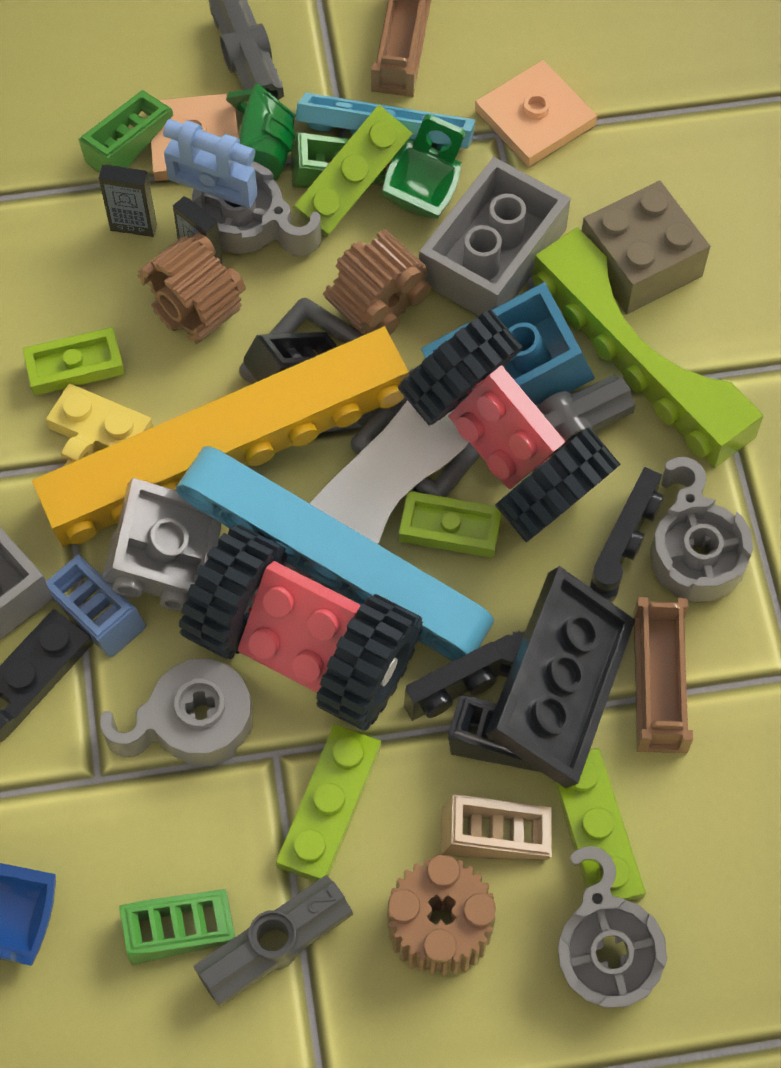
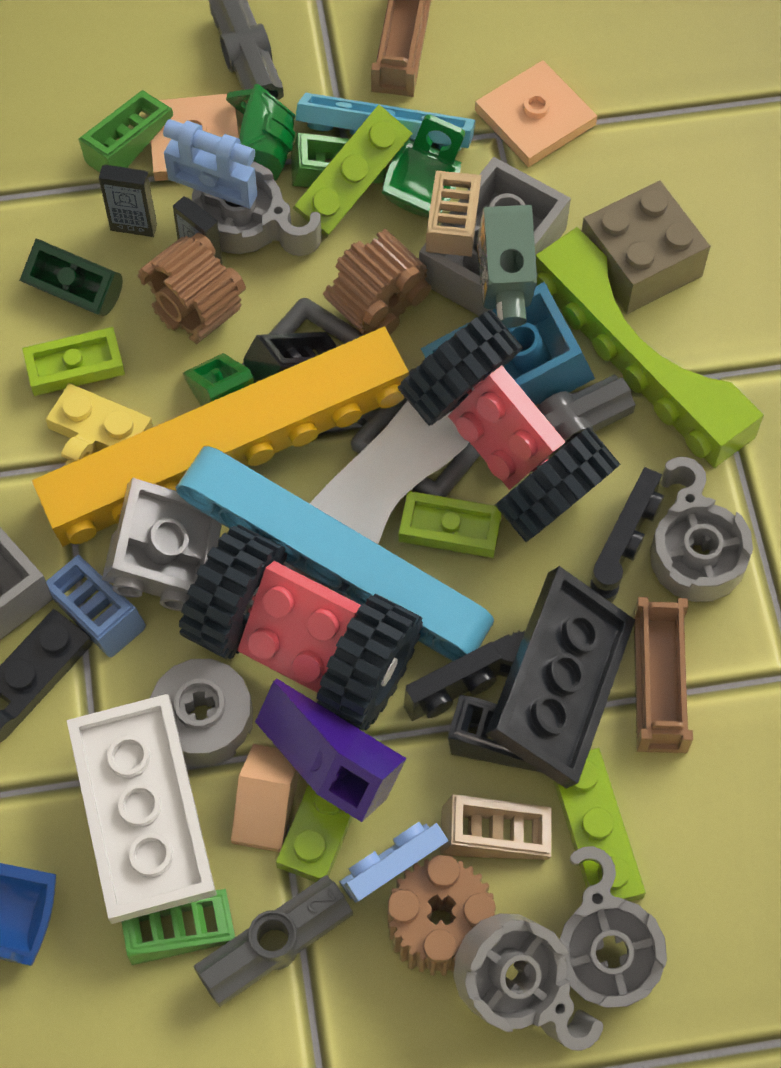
(72, 278): none -> dark green brick
(140, 809): none -> white plate
(217, 378): none -> green slope
(264, 799): none -> light nougat slope
(329, 752): none -> dark purple slope
(379, 869): none -> light blue plate
(453, 239): none -> tan slope
(507, 261): none -> sand green torso
(538, 991): none -> light grey piece

